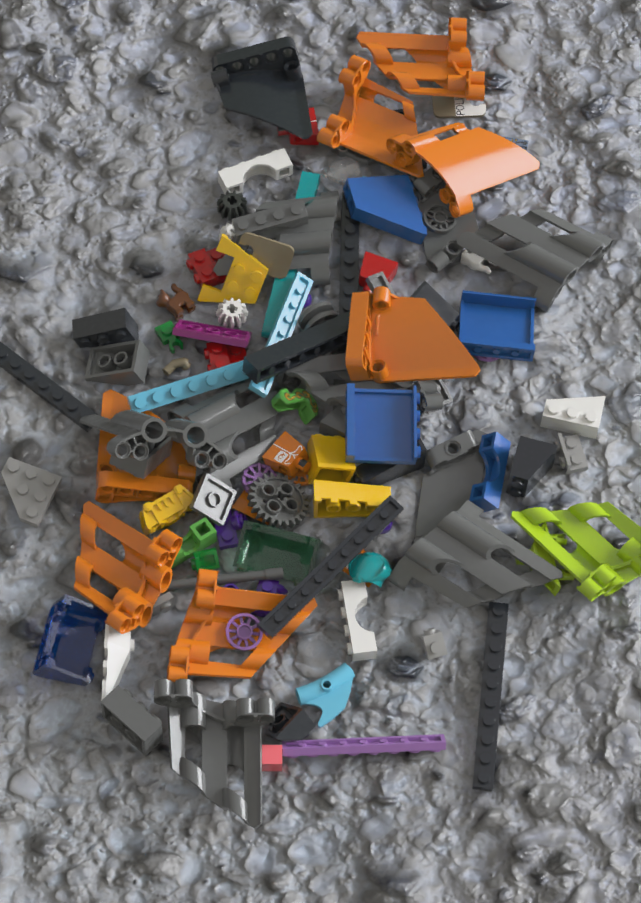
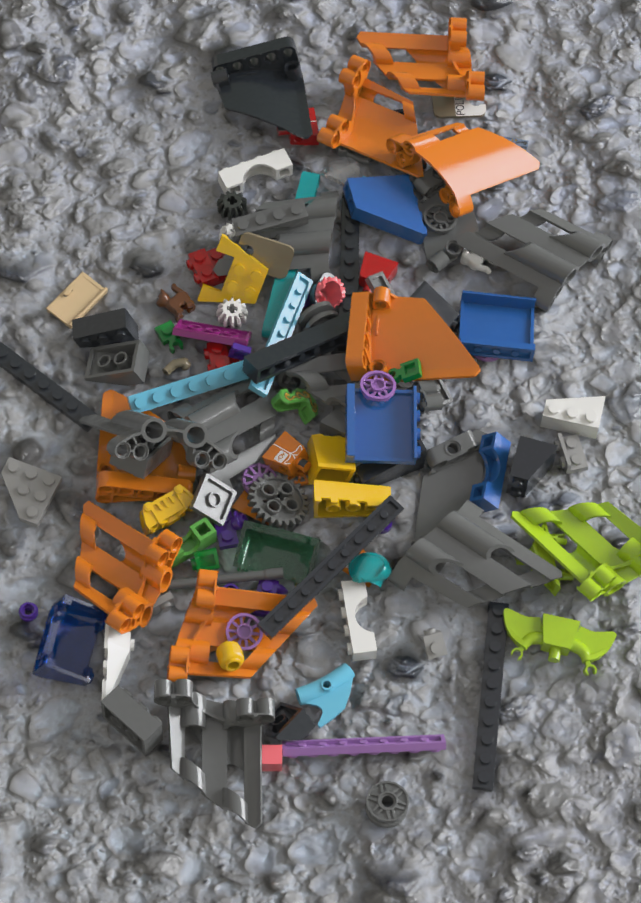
(28, 606): none -> dark purple plate
(81, 297): none -> tan door
(229, 655): none -> yellow head
(238, 351): none -> dark purple tile
(327, 289): none -> coral hair
(377, 386): none -> medium lavender wheel
(387, 792): none -> dark grey wheel
(408, 371): none -> green plate
(557, 637): none -> lime torso

